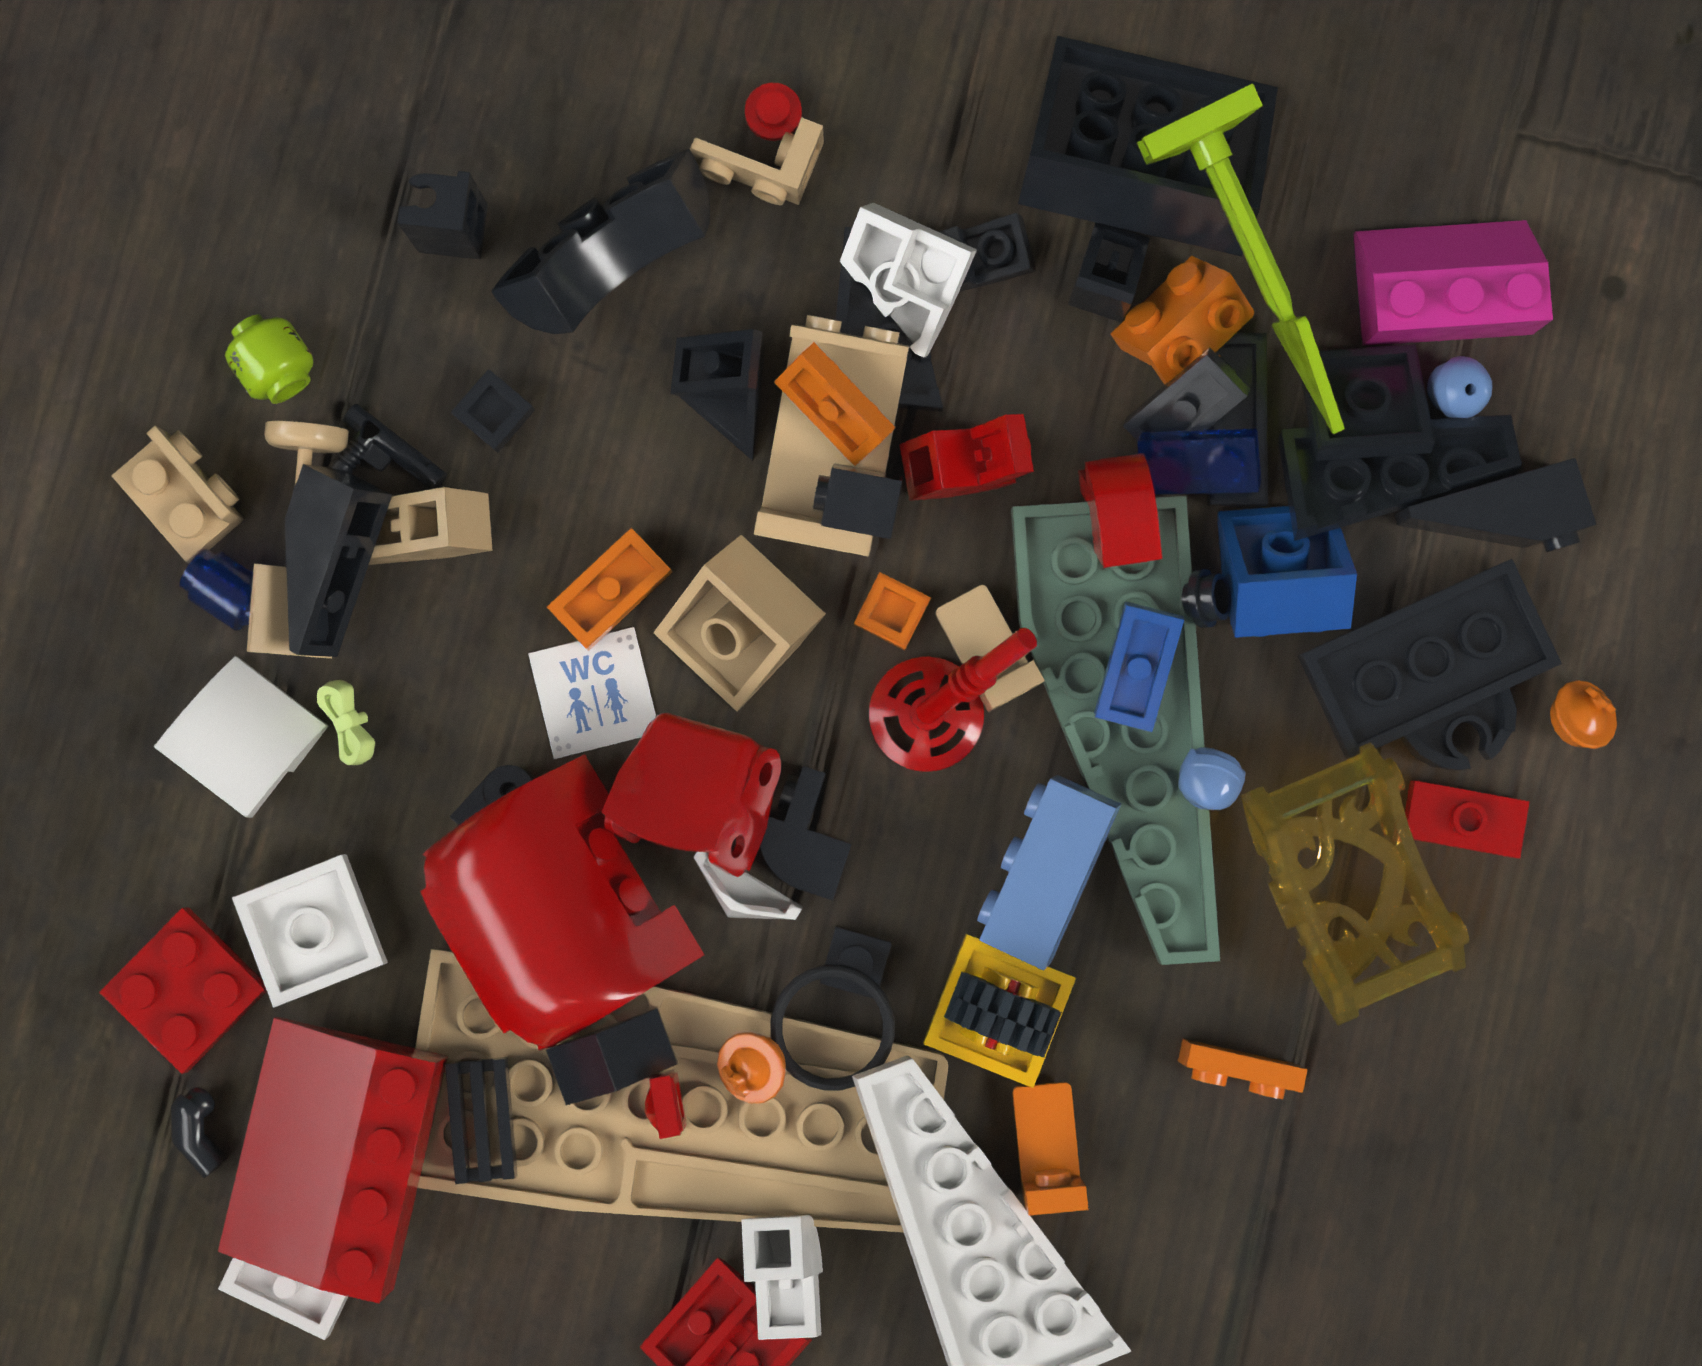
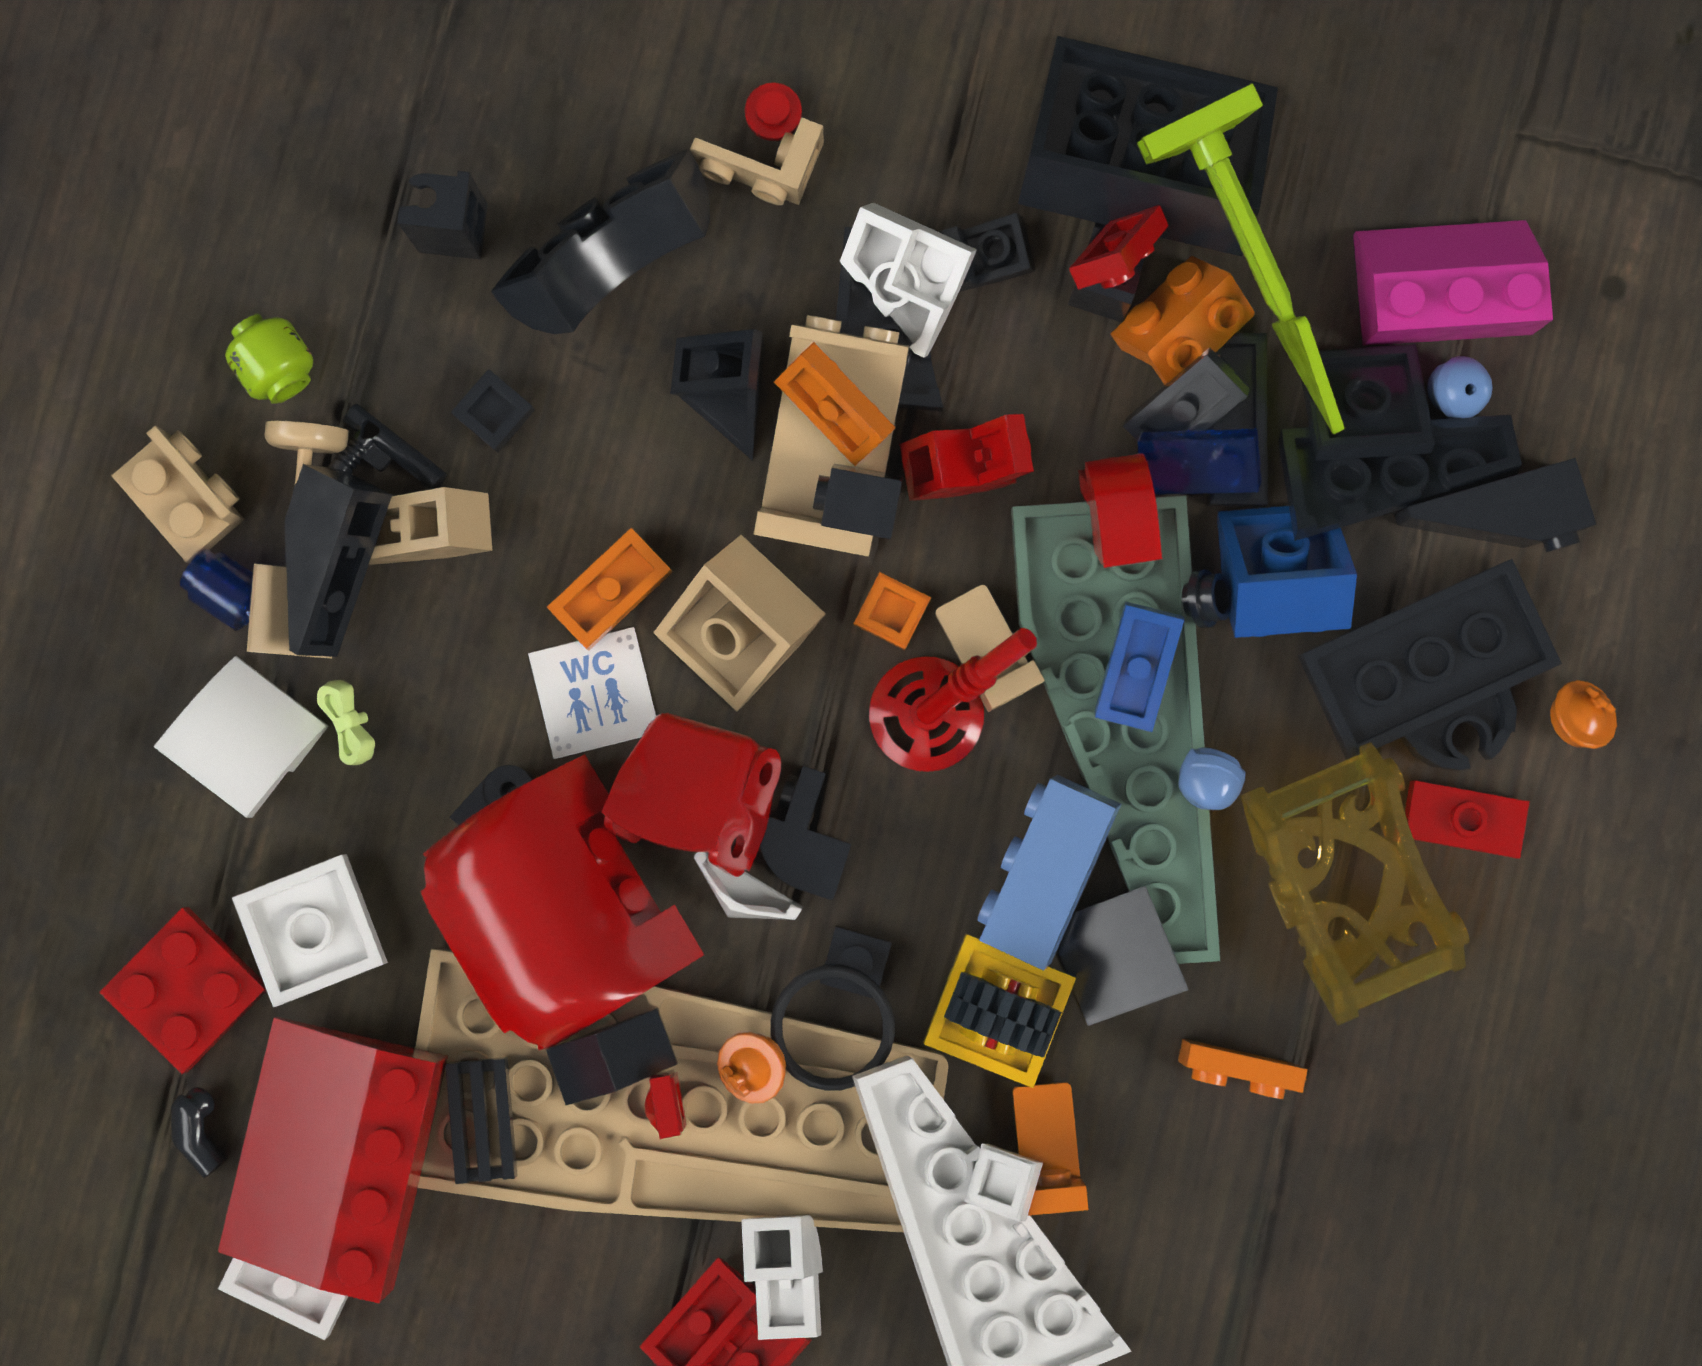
(1003, 1182): none -> white tile
(1119, 249): none -> red plate
(1119, 957): none -> sticker

